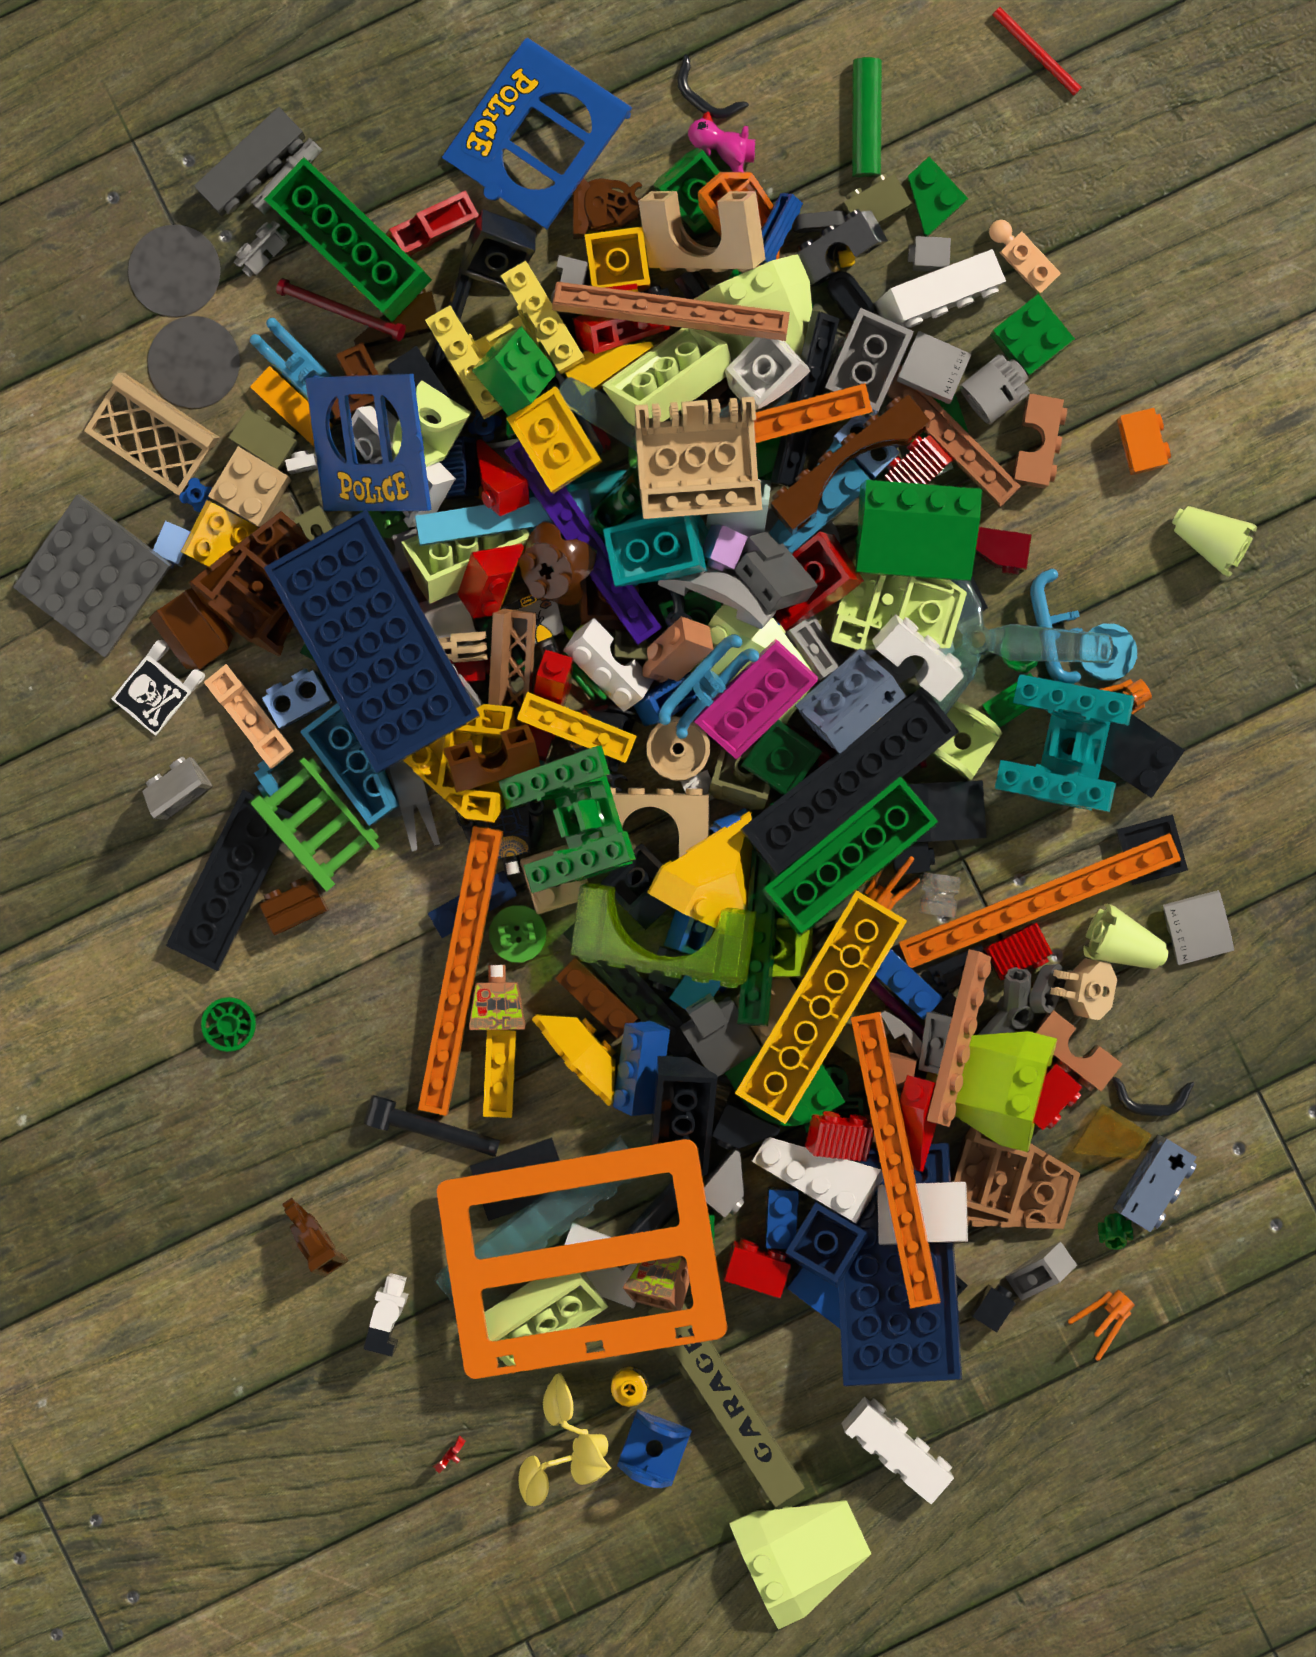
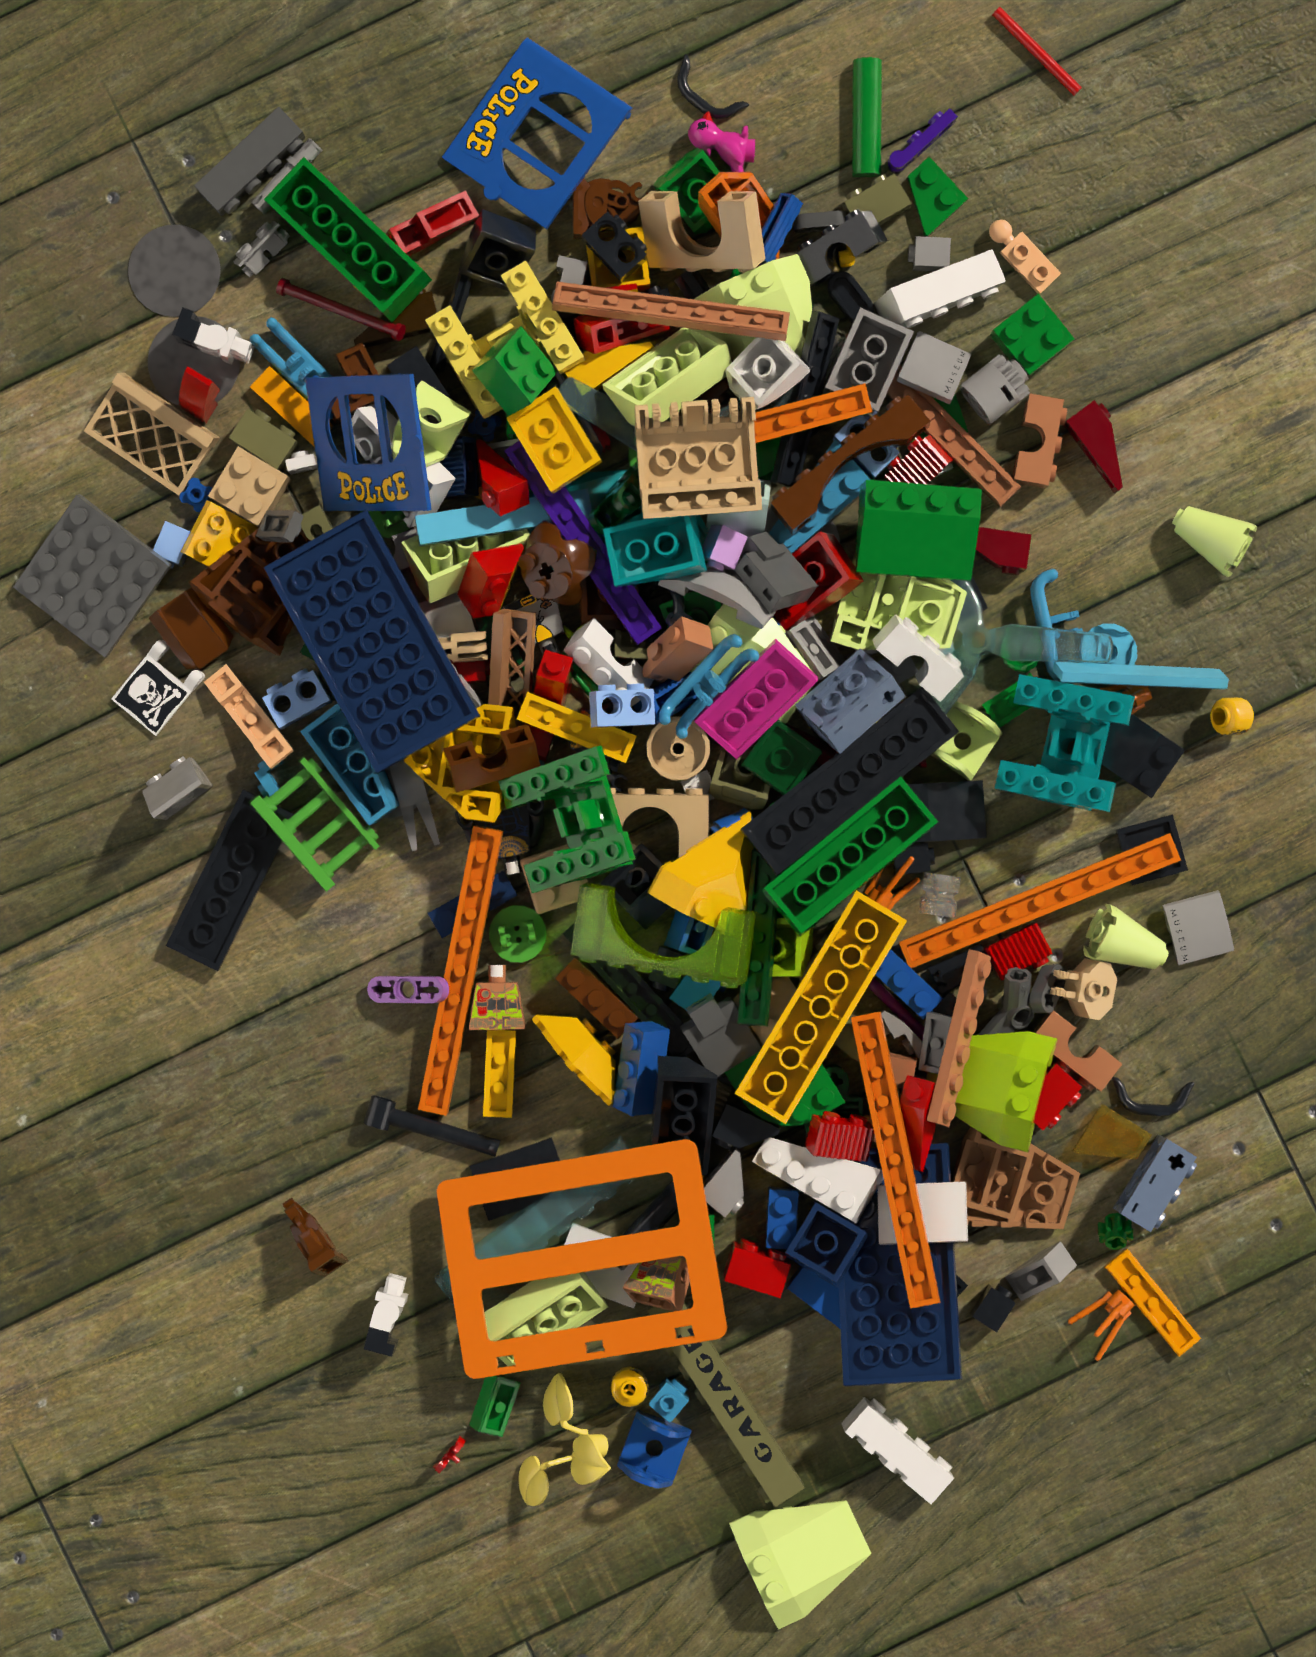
(198, 395): none -> red slope
(212, 338): none -> white hips
(228, 1024): green wheel -> none
(280, 526): none -> dark grey plate
(293, 906): reddish brown brick -> none
(418, 983): none -> medium lavender beam
(494, 1405): none -> green slope
(609, 250): none -> black brick
(622, 712): none -> light blue brick
(670, 1399): none -> dark azure bracket
(921, 141): none -> dark purple plate
(1096, 439): none -> dark red slope
(1140, 675): none -> medium azure tile
(1143, 441): orange brick -> none
(1152, 1302): none -> light orange tile
(1232, 716): none -> yellow head

